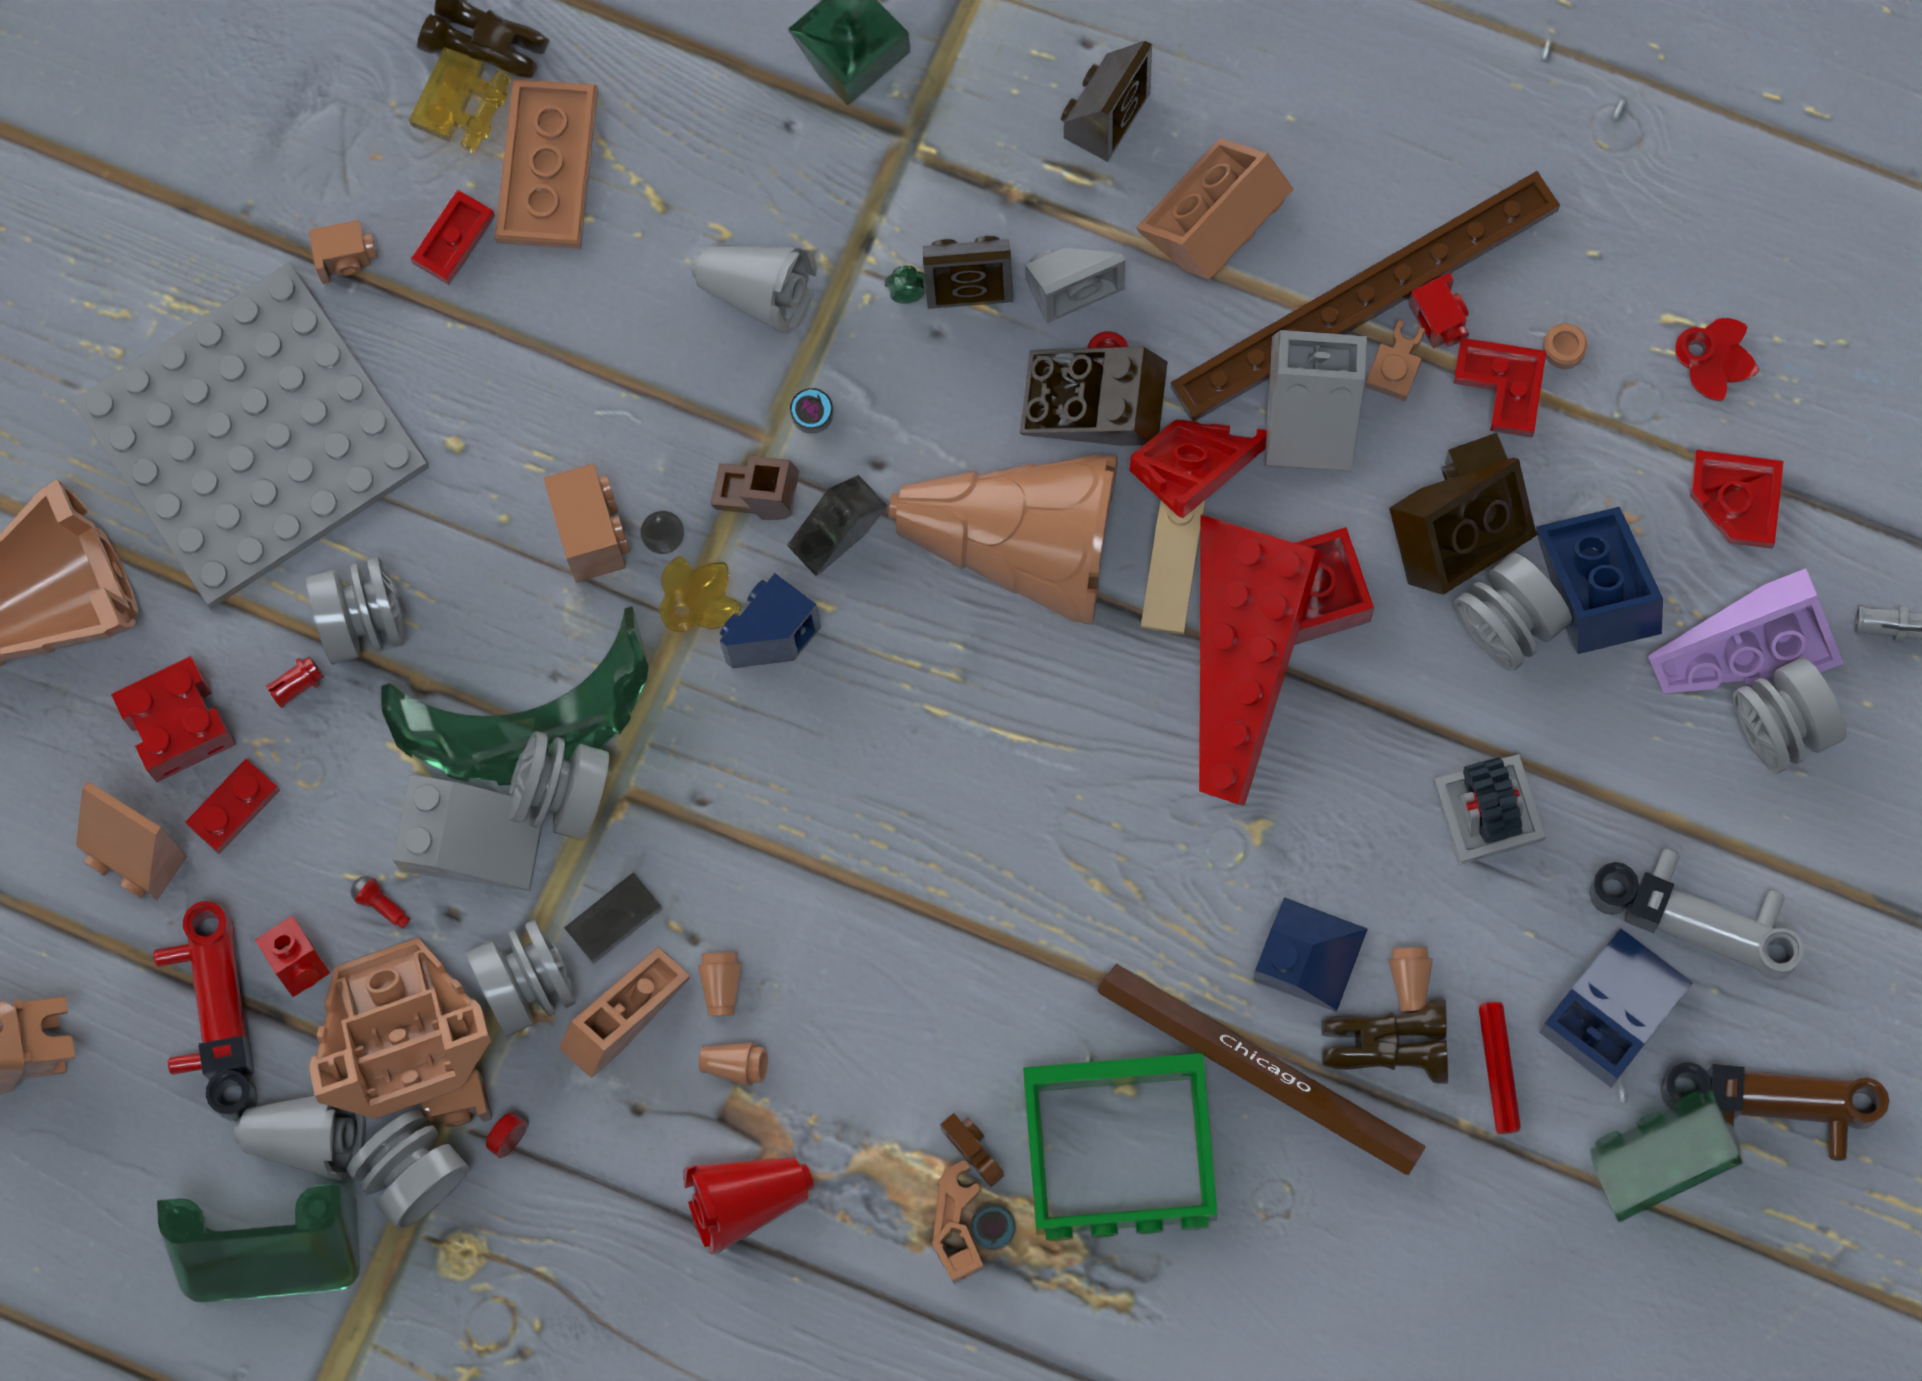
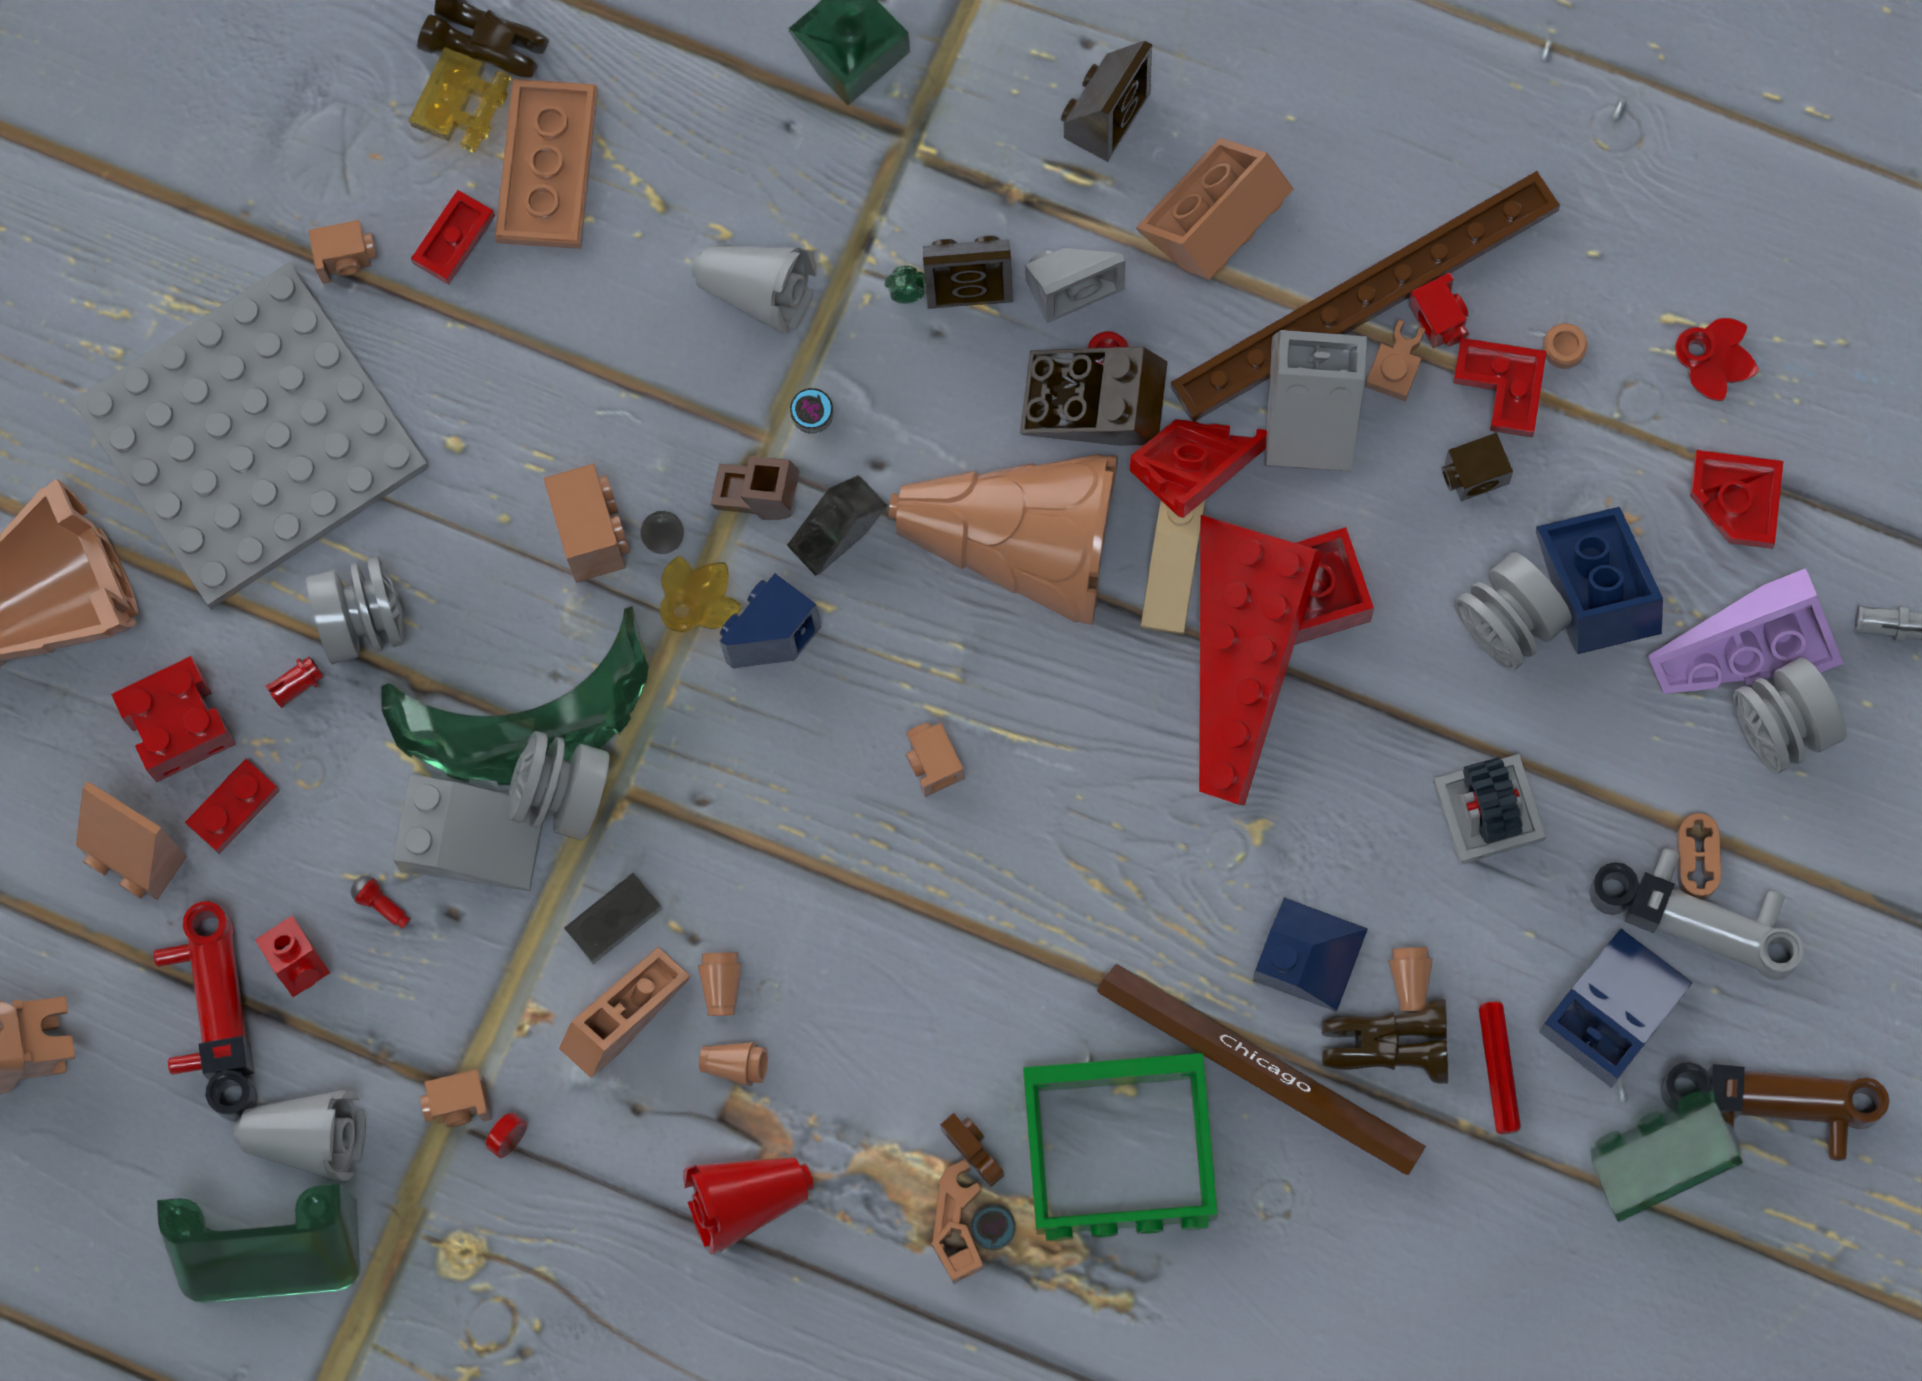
(395, 1033): nougat wedge -> none
(401, 1161): light grey wheel -> none
(521, 977): light grey wheel -> none
(934, 758): none -> nougat brick
(1462, 525): dark brown slope -> none
(1709, 855): none -> nougat beam

